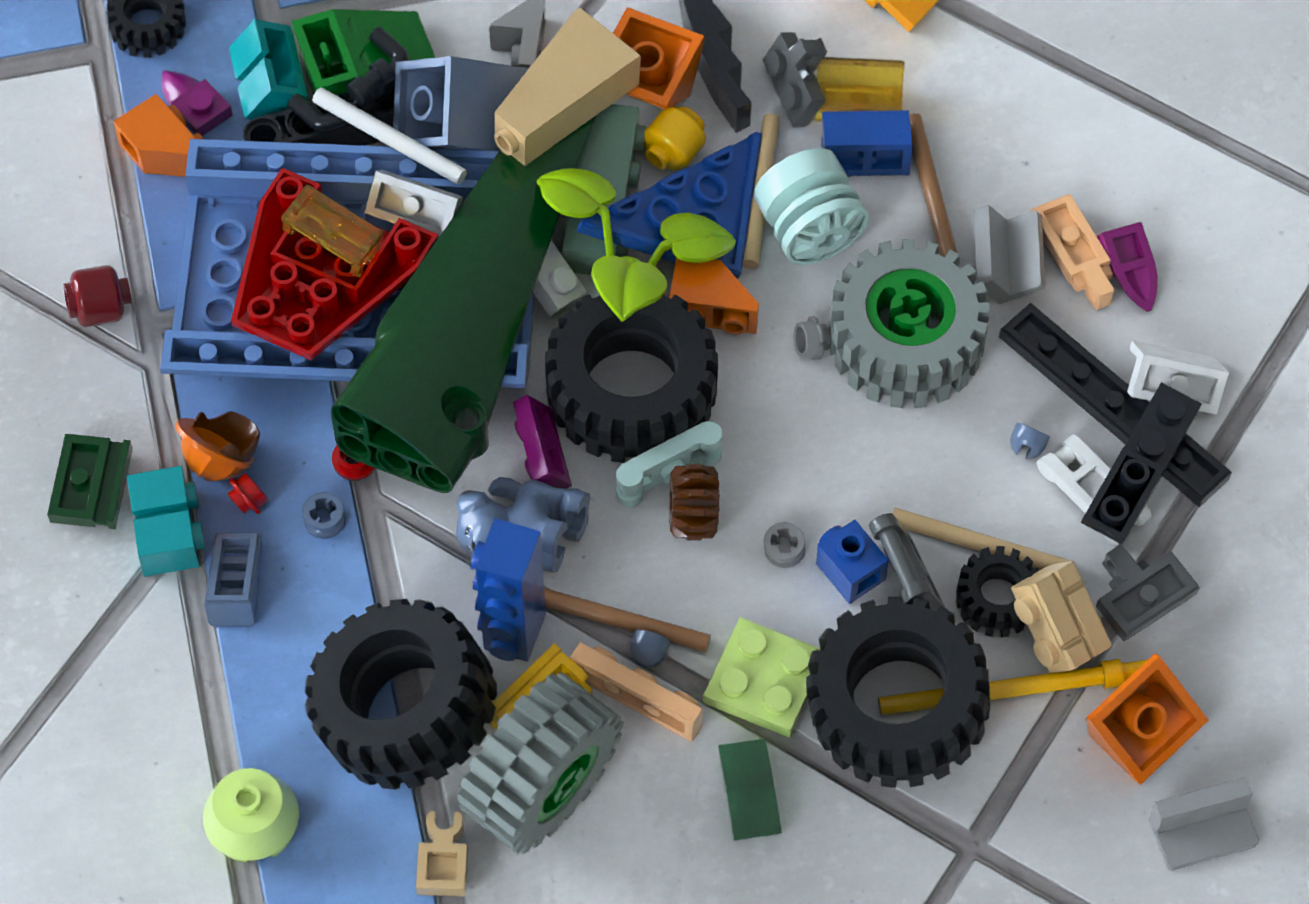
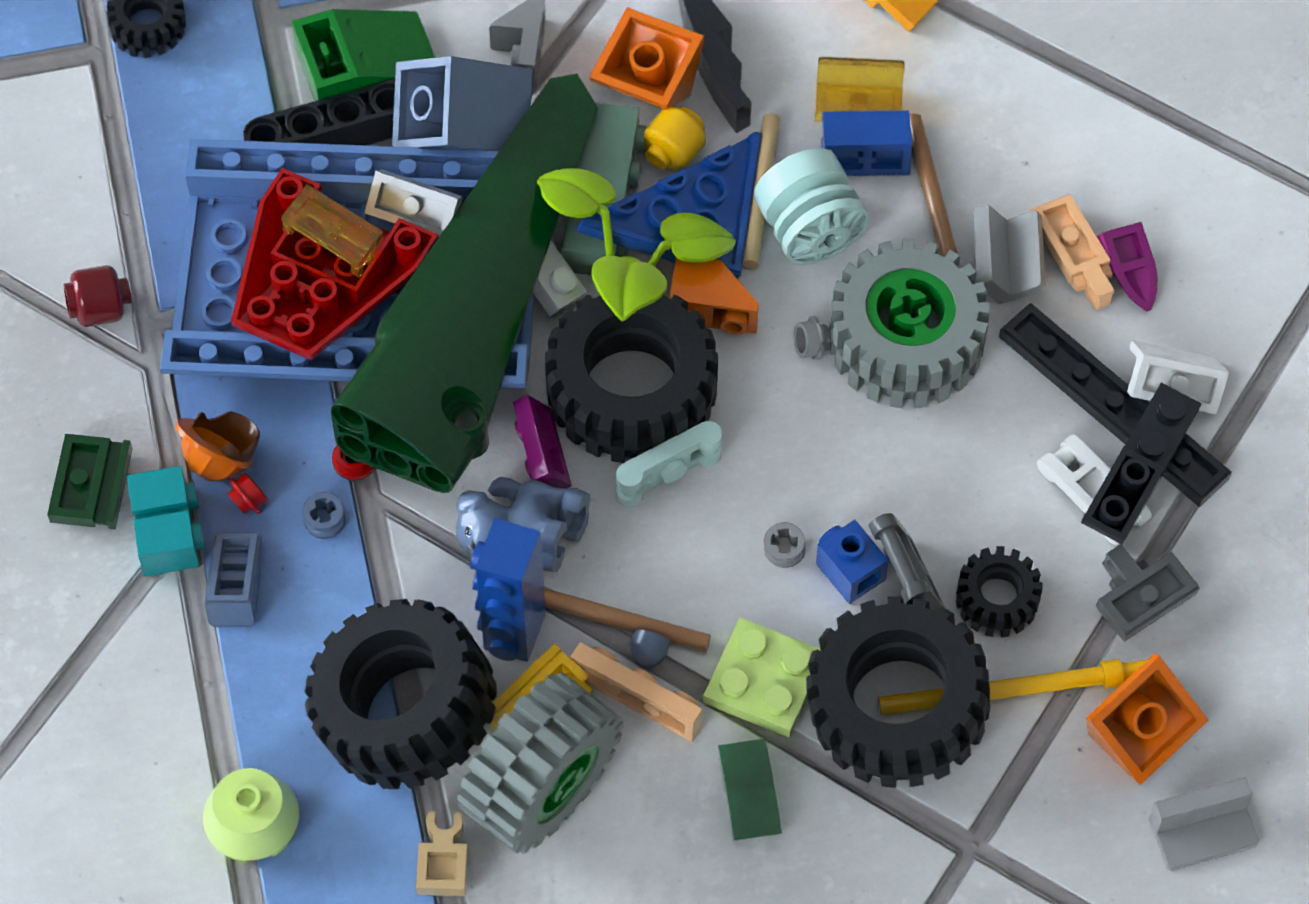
(155, 137): orange slope -> none
(197, 101): magenta plate -> none
(268, 67): teal piece -> none
(363, 91): black piece -> none
(390, 136): white bar -> none
(565, 87): tan slope -> none
(694, 502): reddish brown gear -> none
(792, 70): dark grey hinge -> none
(969, 538): tan bar -> none
(1030, 437): sand blue hinge -> none
(1060, 617): tan brick -> none

